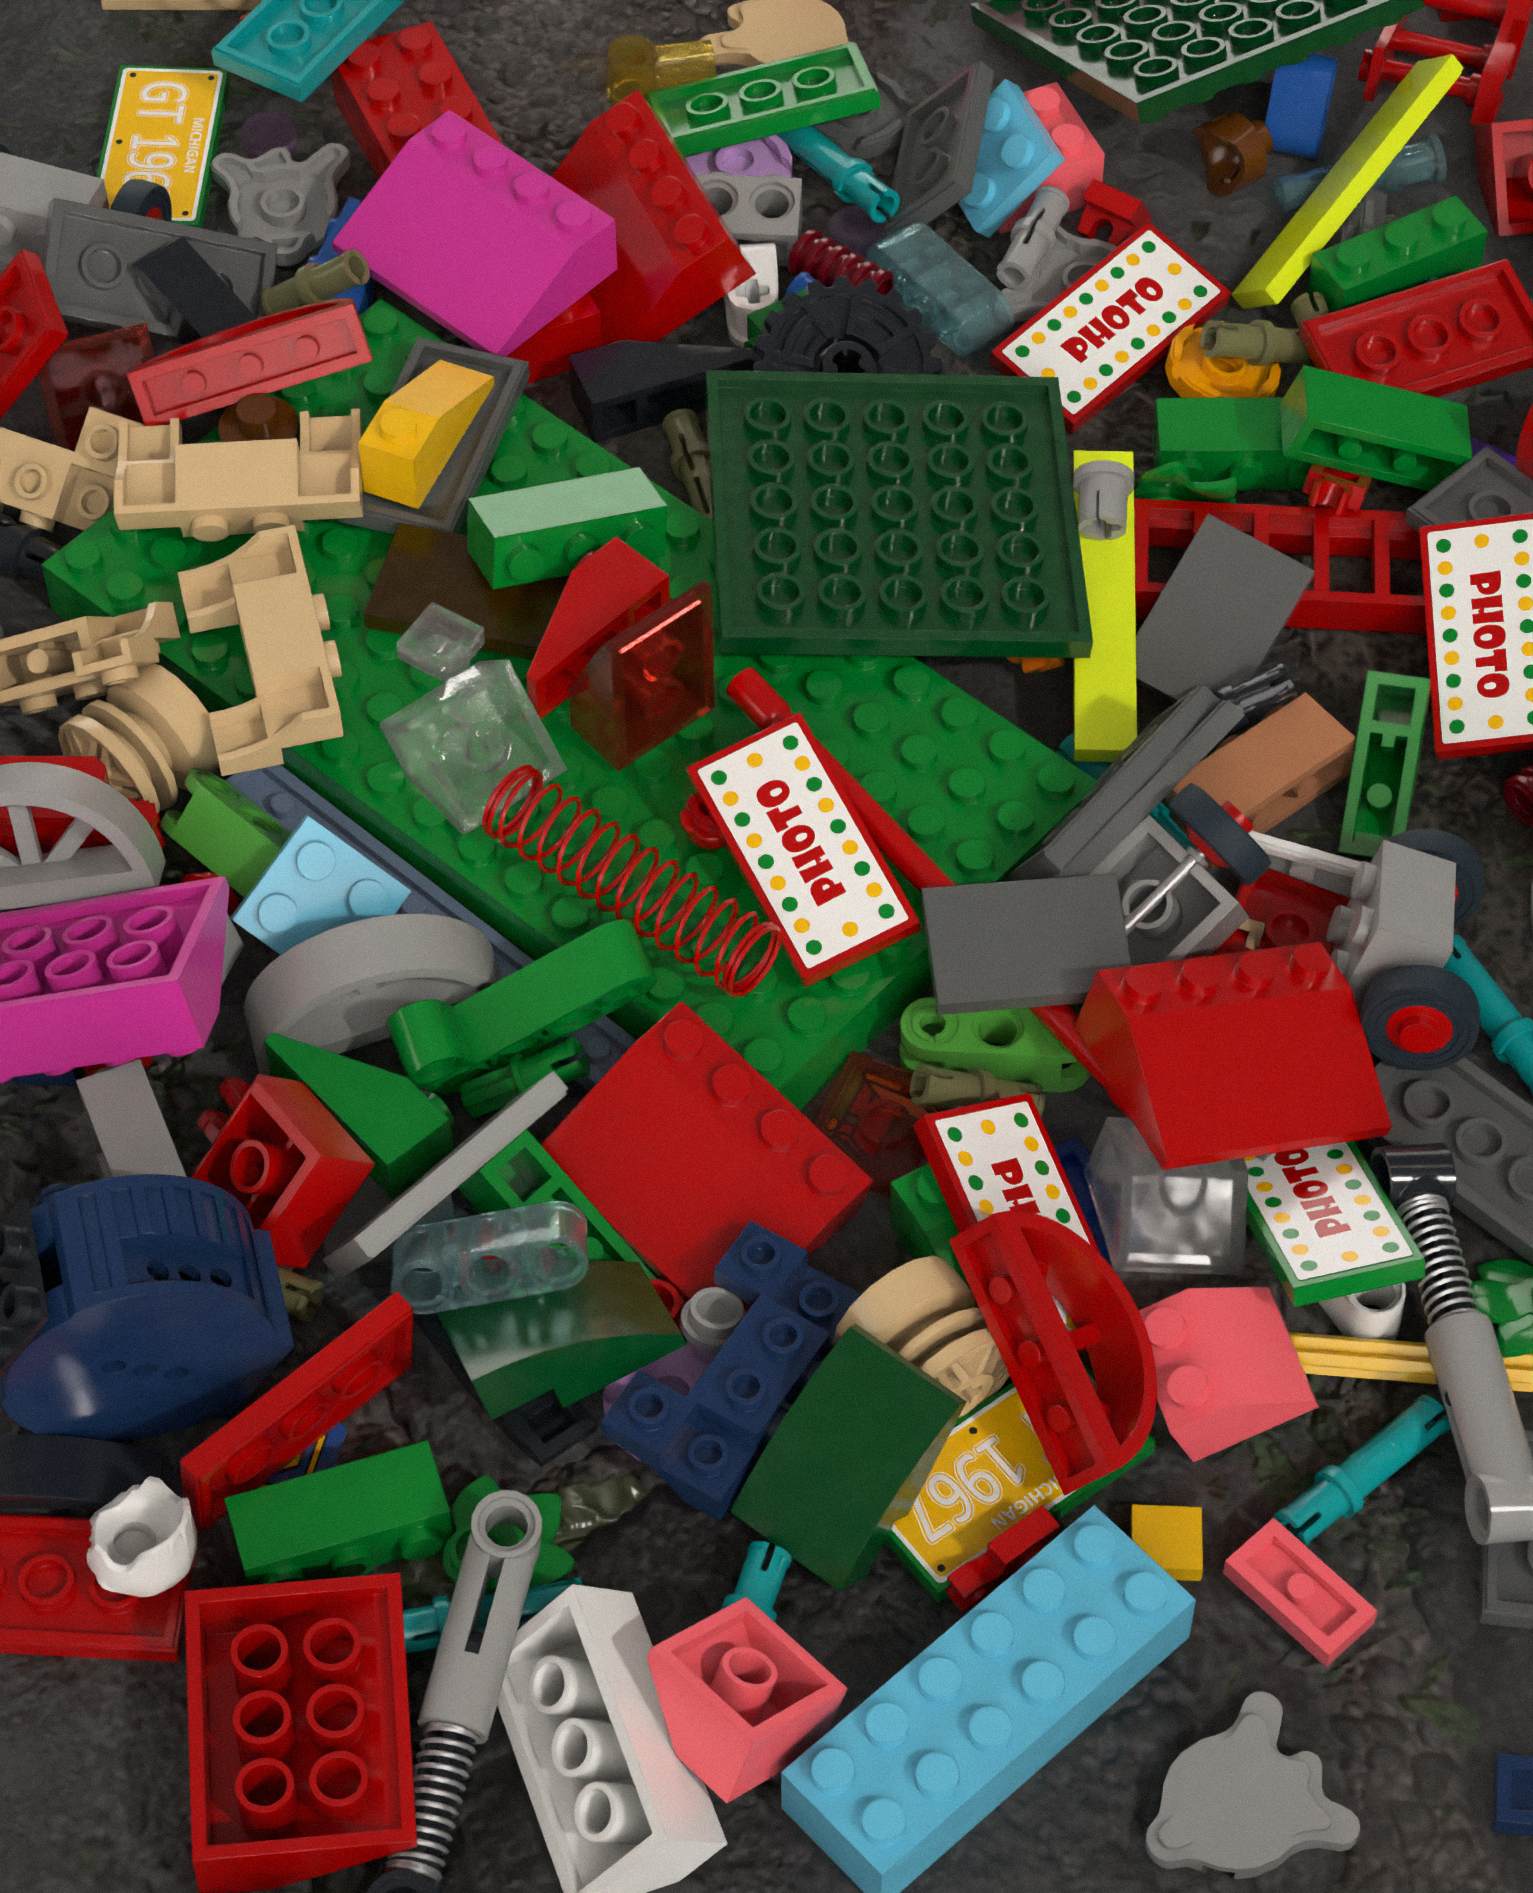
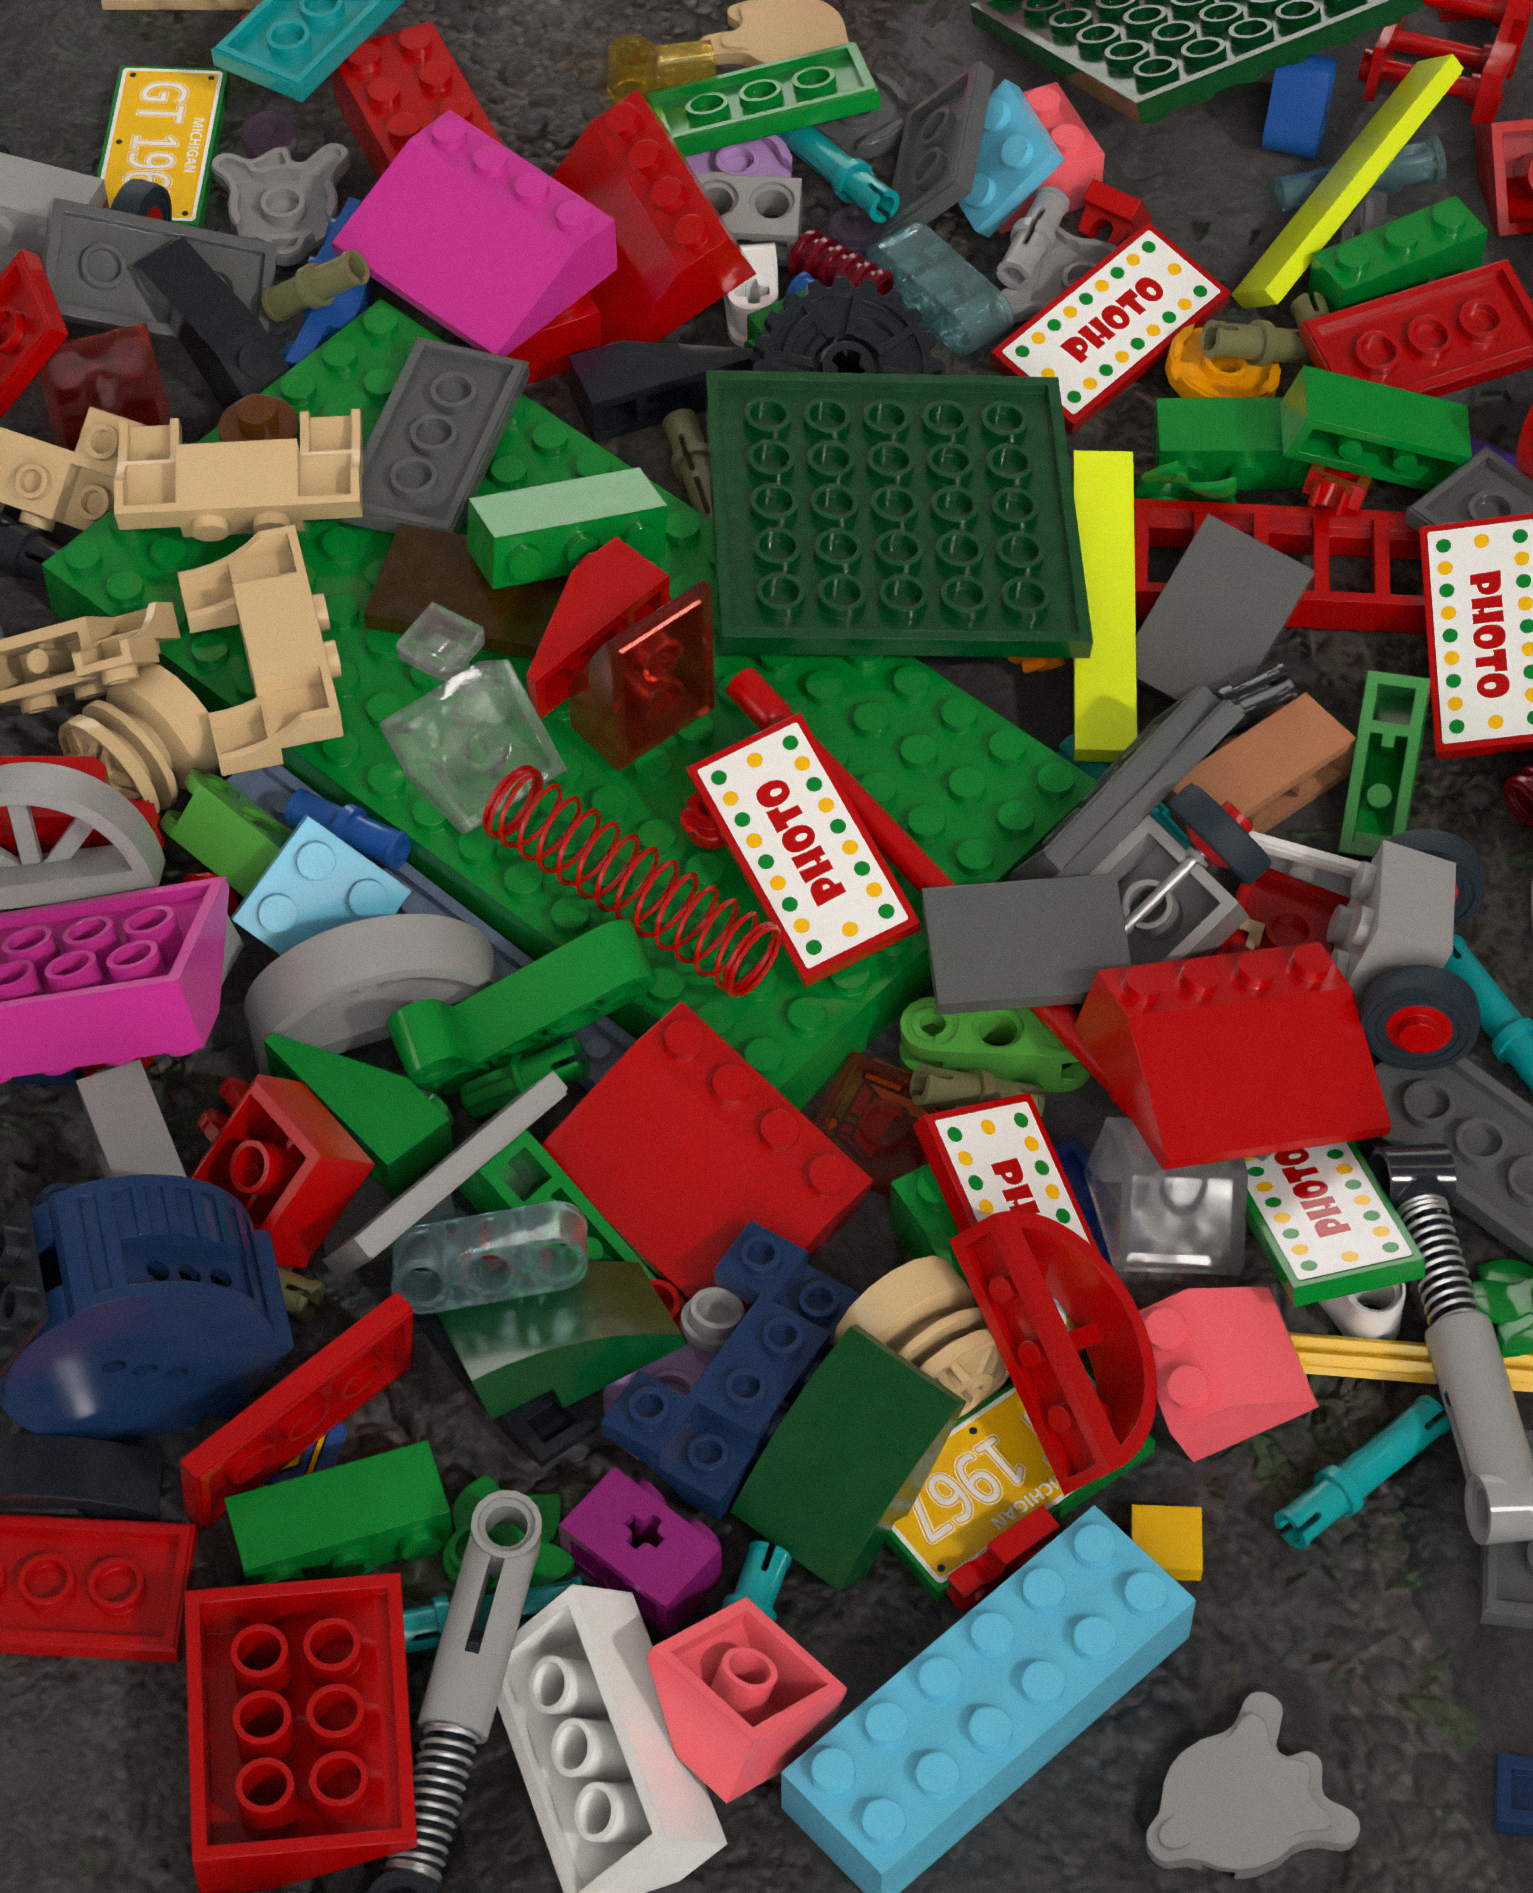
(142, 1540): white hair -> none
(250, 360): red window -> none
(352, 826): none -> blue pin
(419, 431): yellow slope -> none
(664, 1579): none -> magenta brick
(1103, 498): light grey bush -> none
(1233, 151): reddish brown piece -> none
(1300, 1592): coral plate -> none

